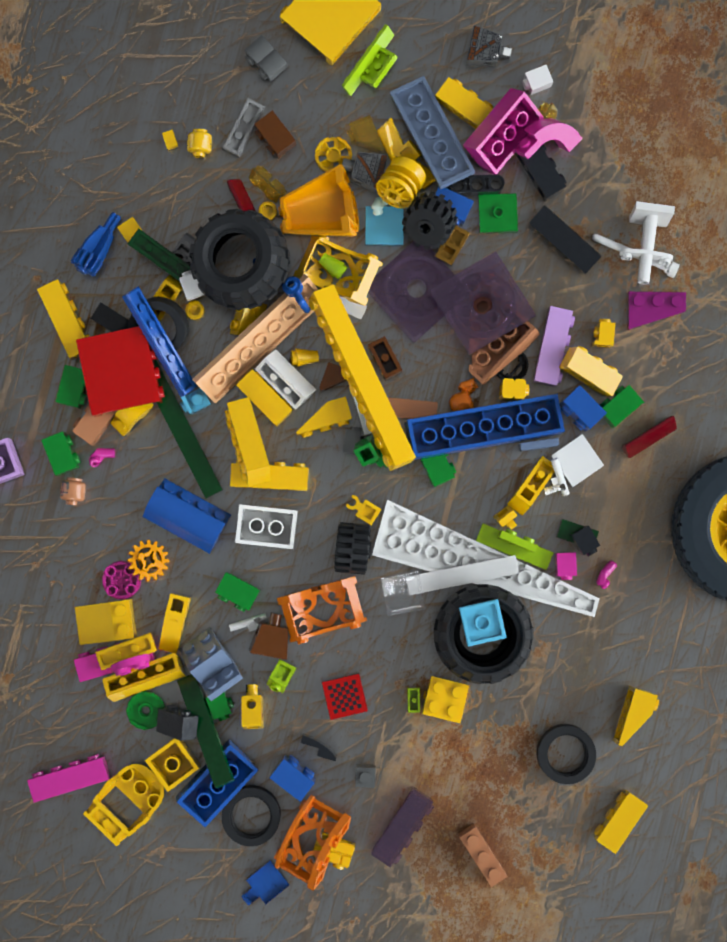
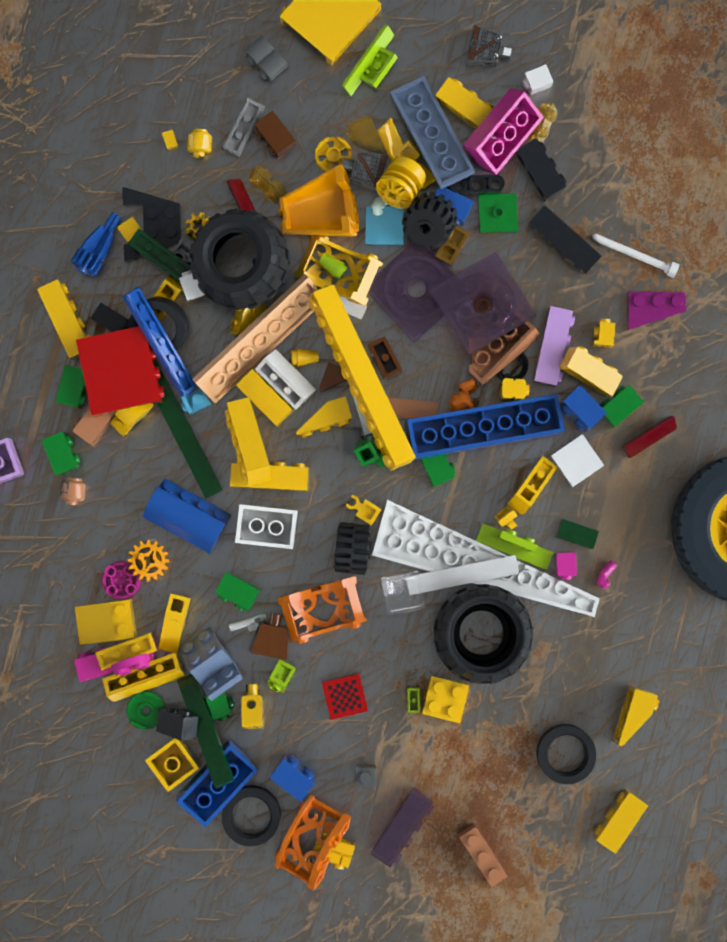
(69, 778): dark pink brick -> none
(99, 454): dark pink arm -> none
(140, 787): yellow slope -> none
(160, 219): none -> black wing
(194, 310): yellow tile -> none
(195, 220): none -> yellow piece
(265, 883): blue piece -> none
(268, 210): yellow tile -> none
(295, 291): blue plate -> none
(324, 751): black slope -> none
(482, 622): medium azure tile -> none
(538, 444): sand blue tile -> none
(545, 130): arch -> none
(558, 480): white hose -> none
(585, 541): black brick -> none
(650, 216): white piece -> none

